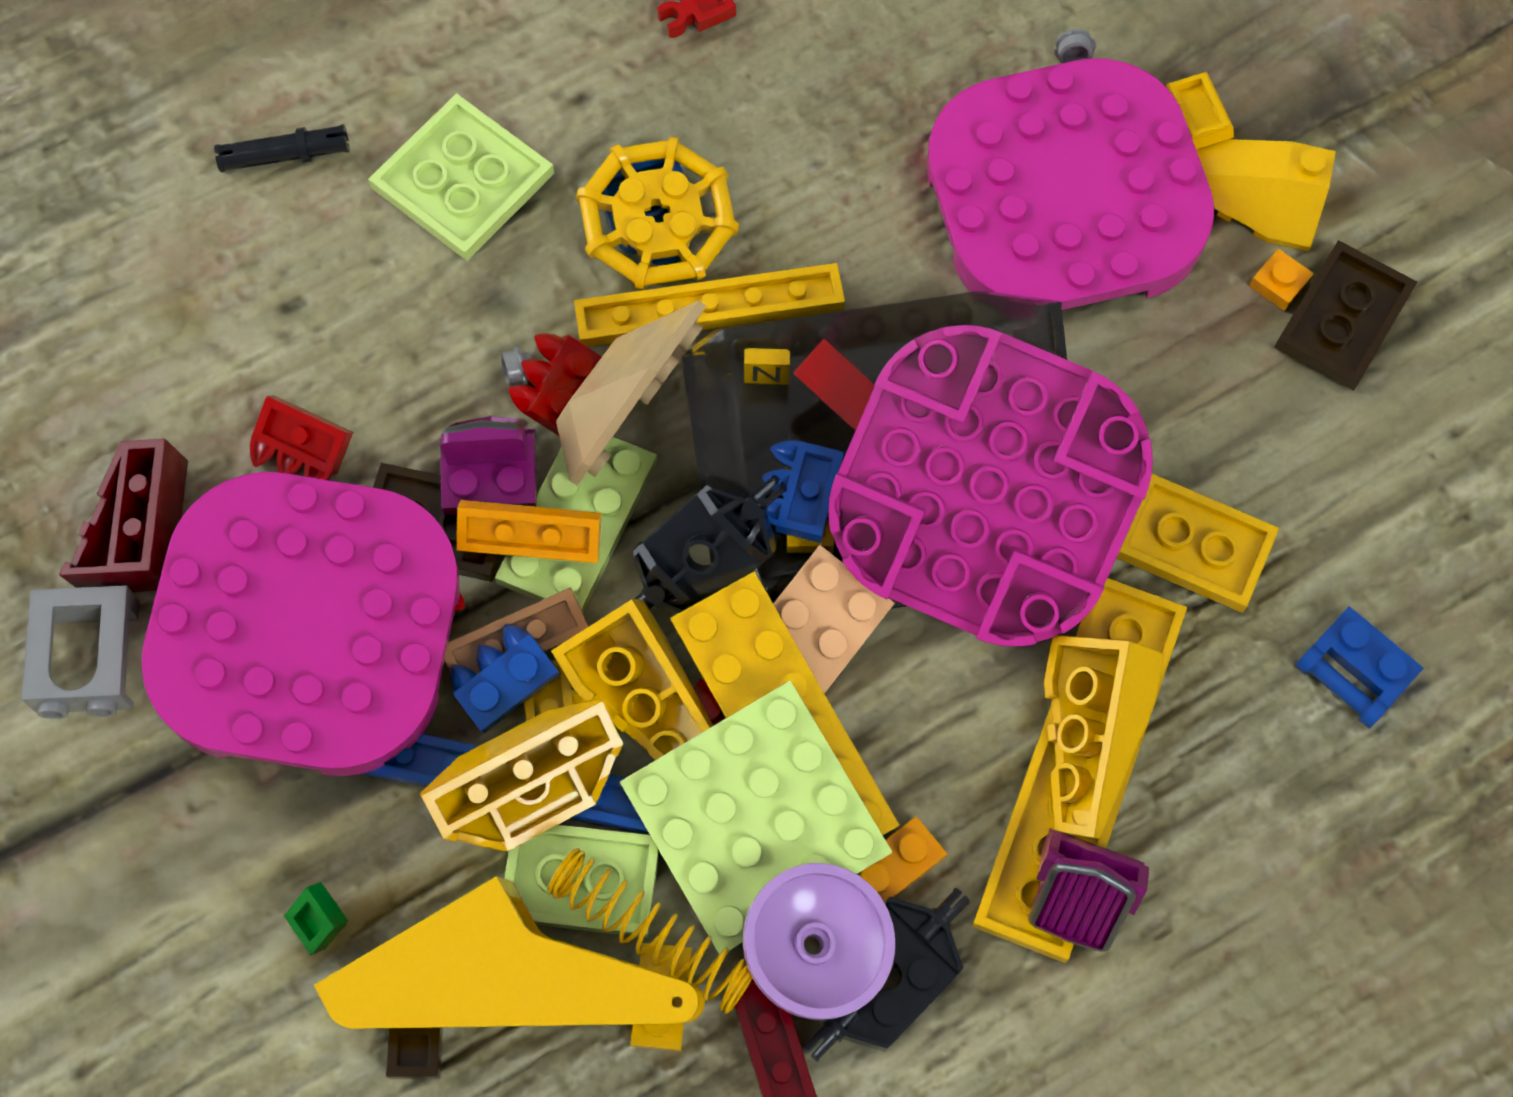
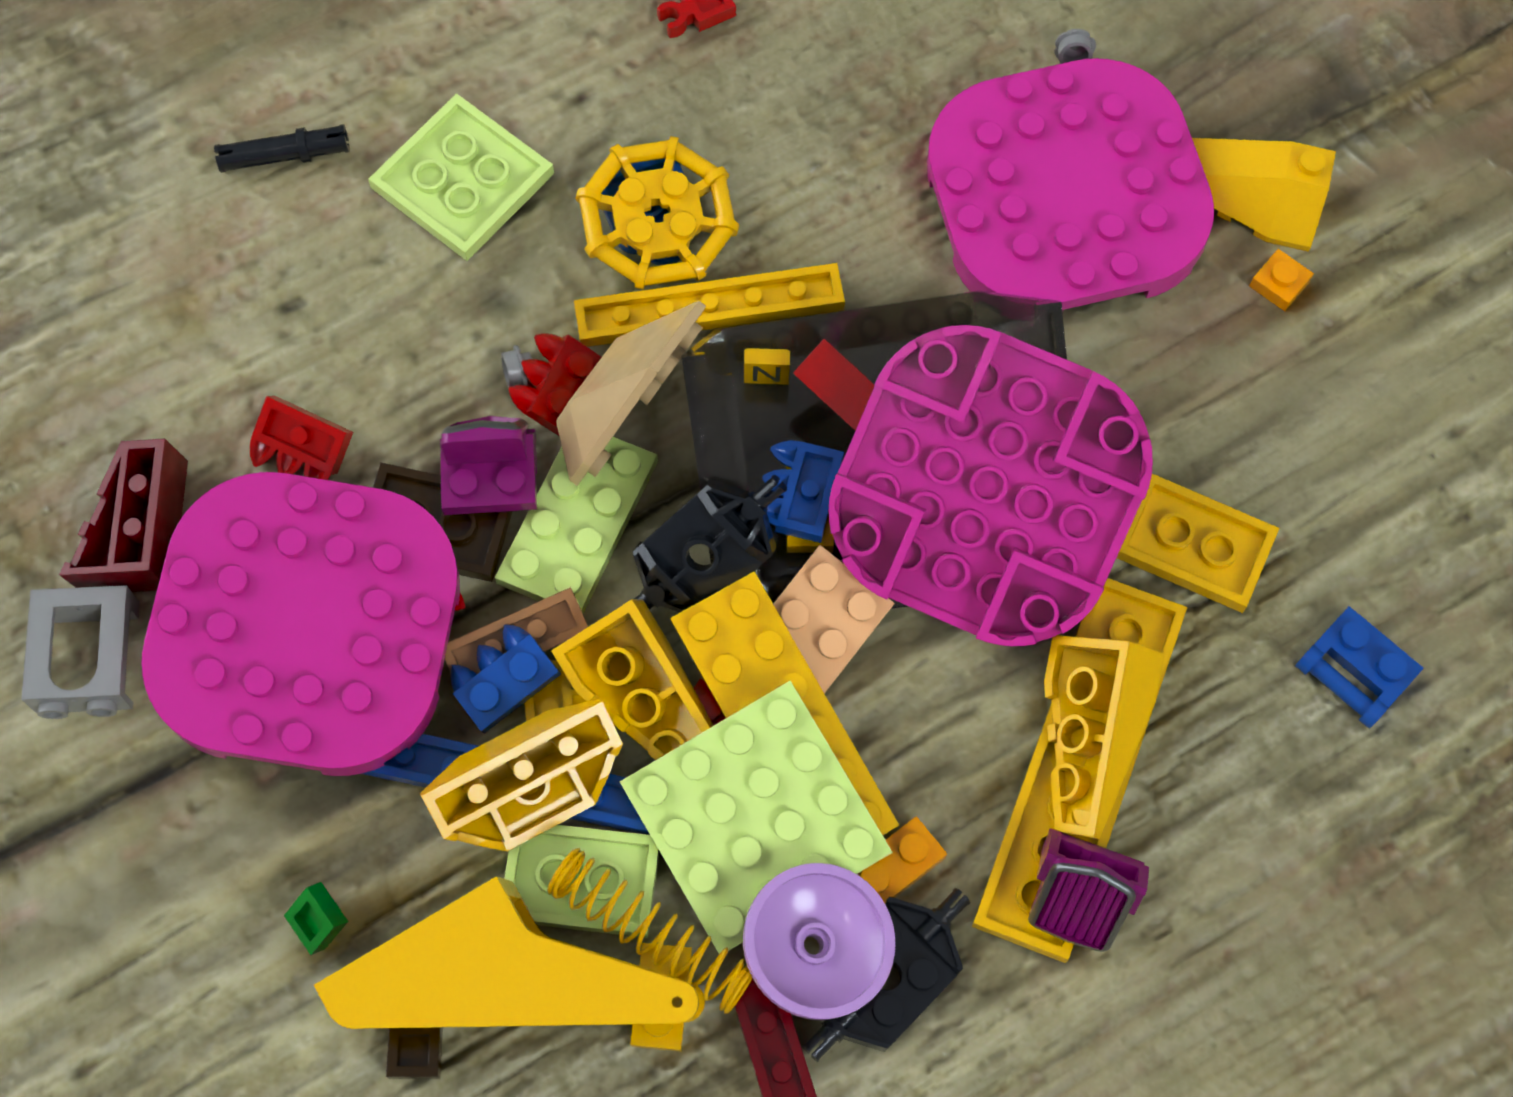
(528, 531): light orange plate -> none
(1202, 110): yellow tile -> none
(1345, 315): dark brown plate -> none

